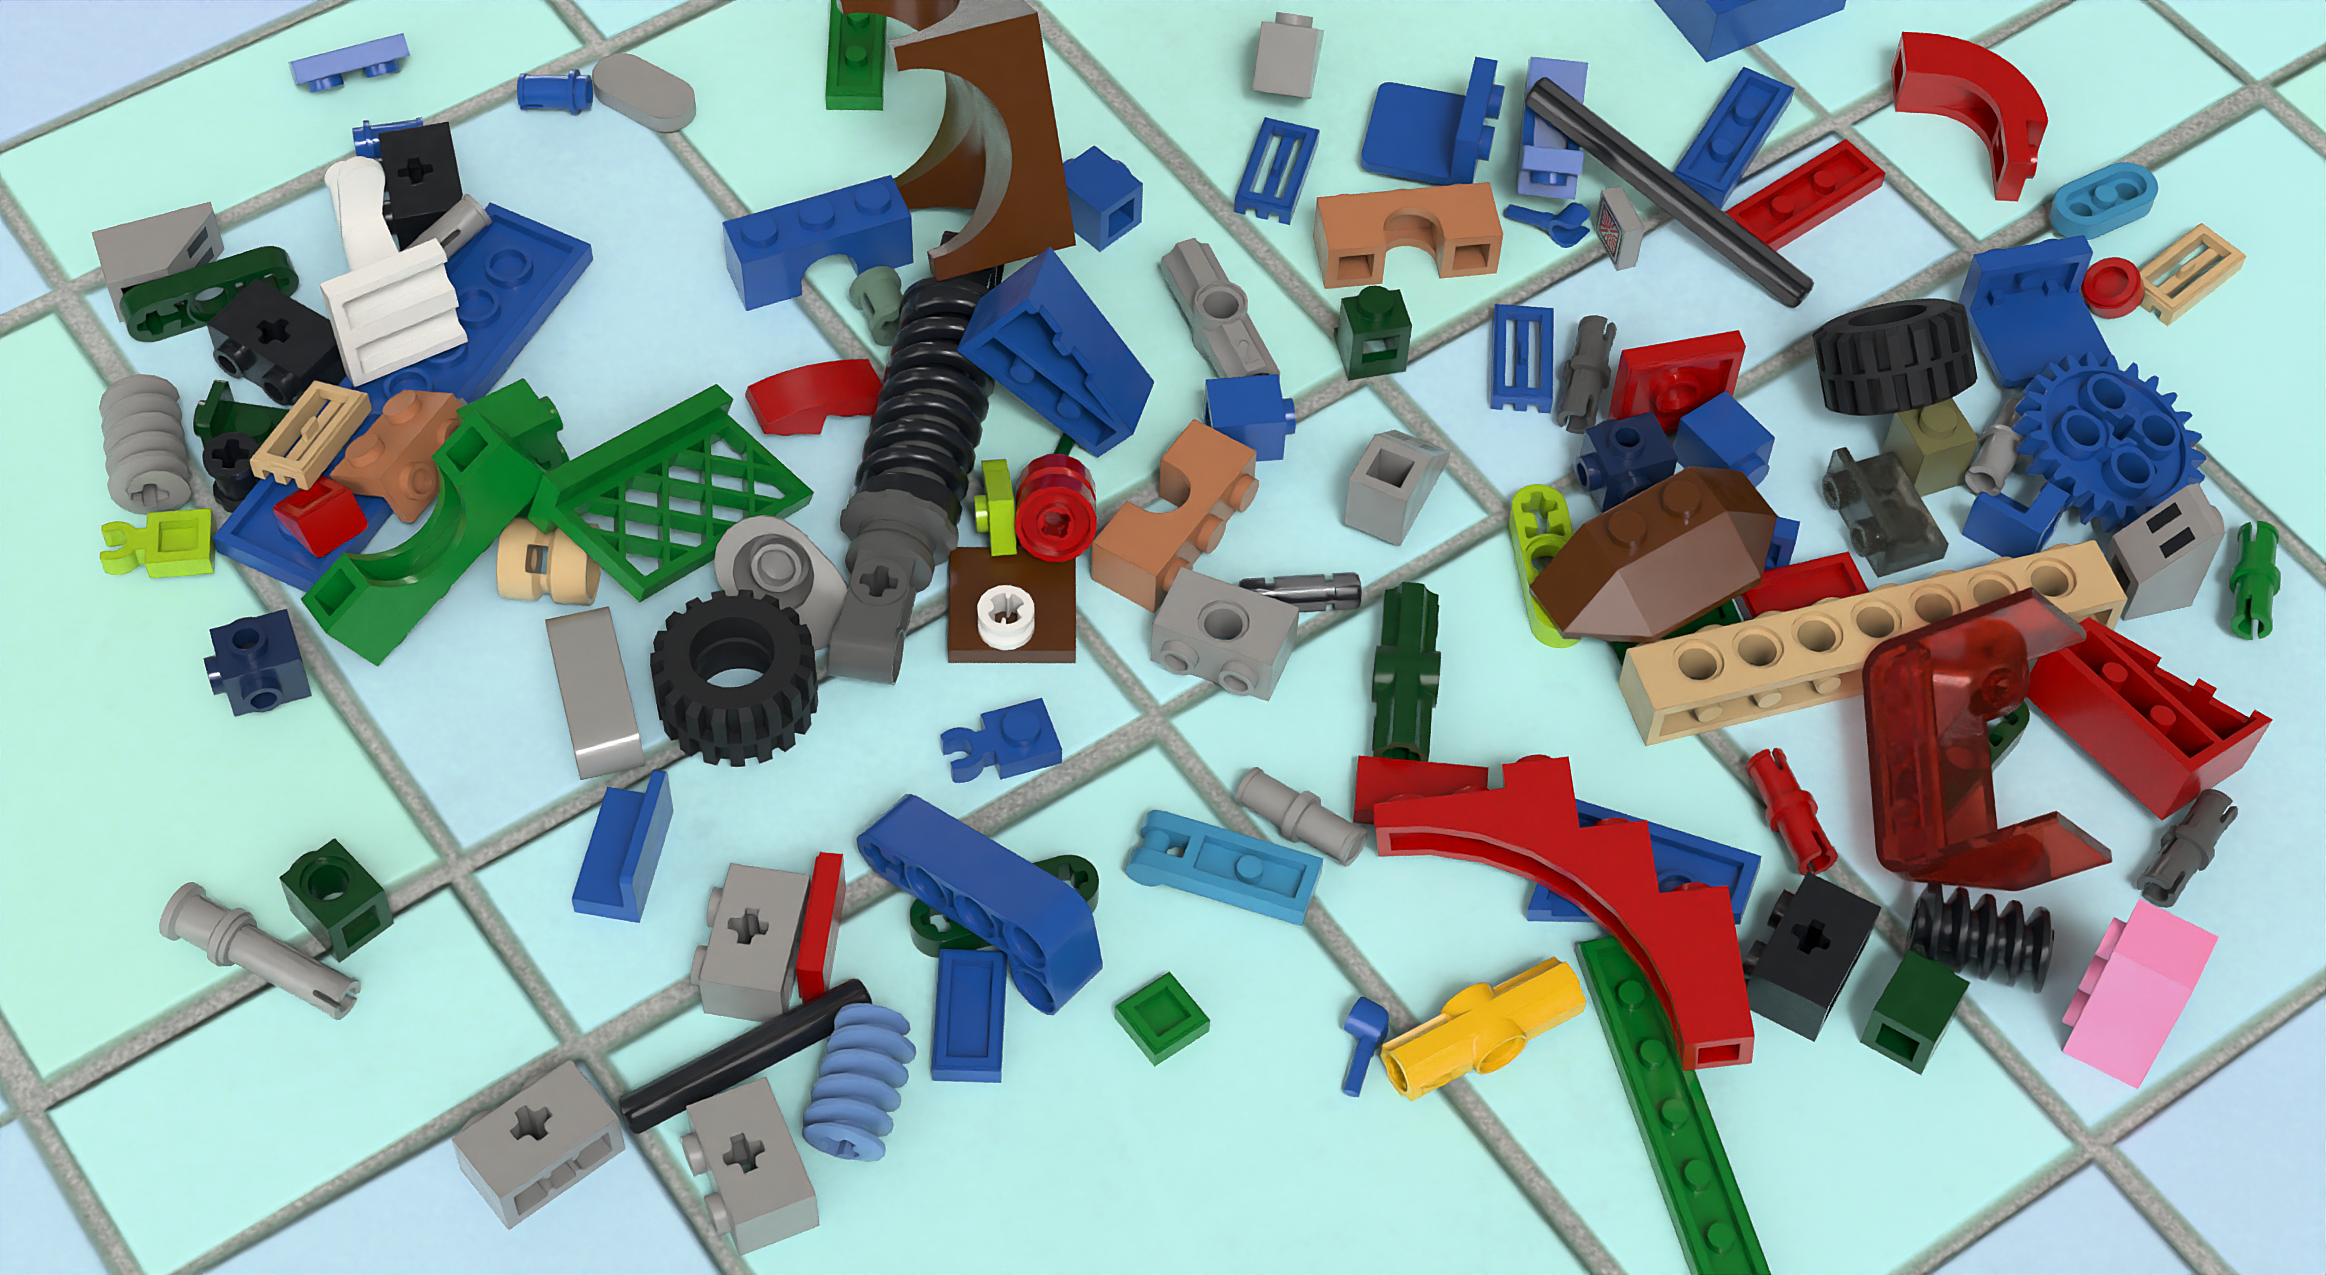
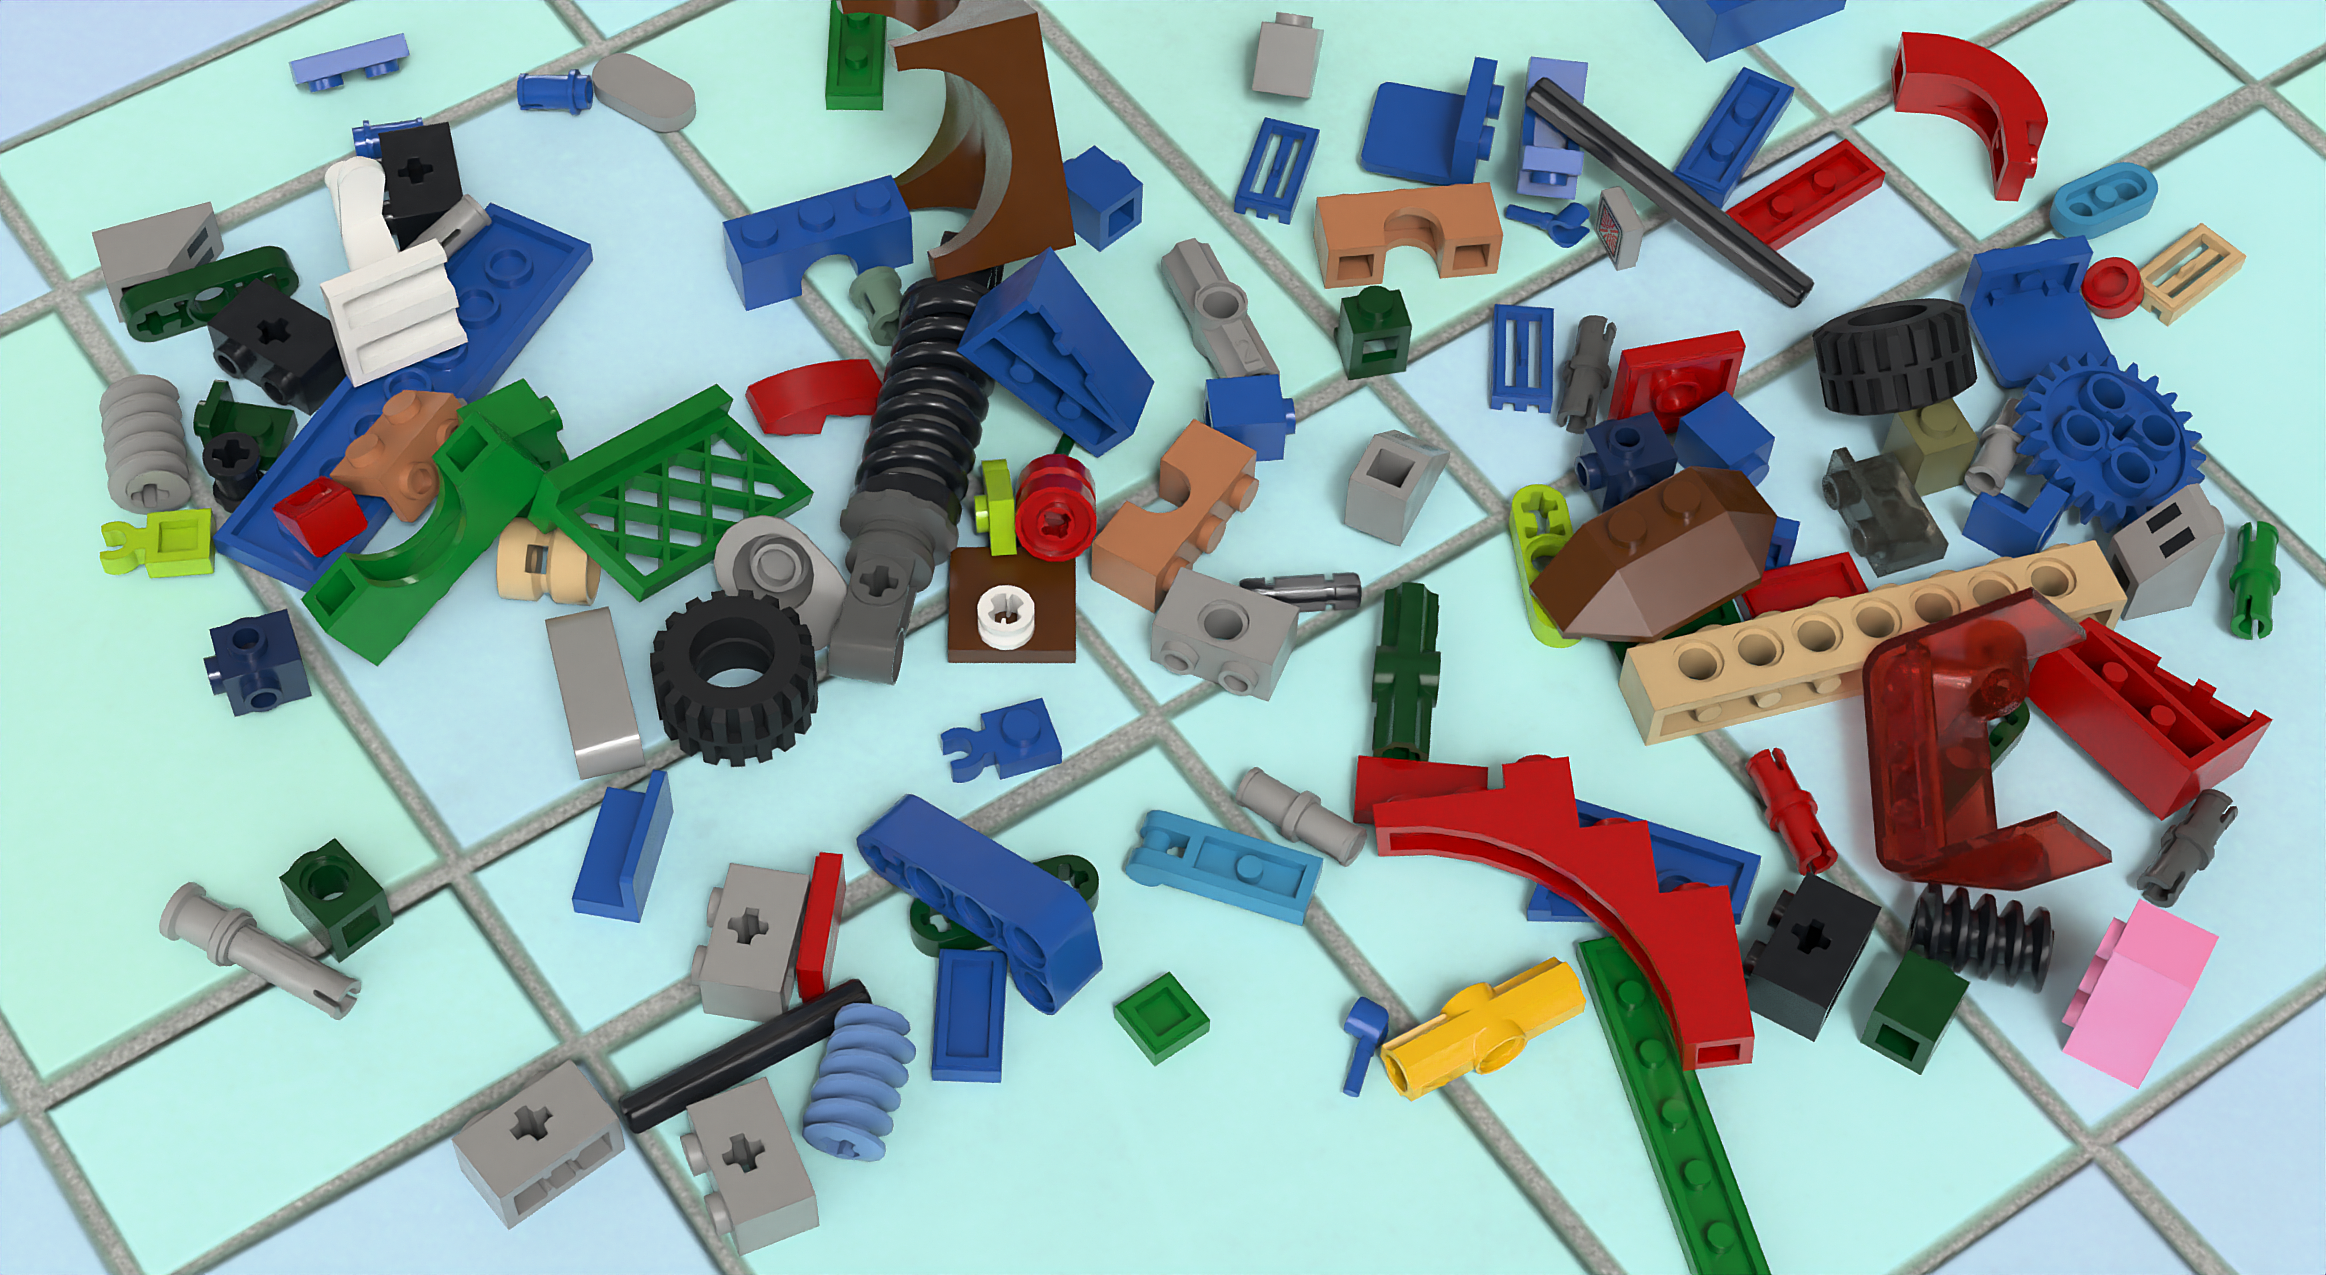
(320, 438): tan tile -> none

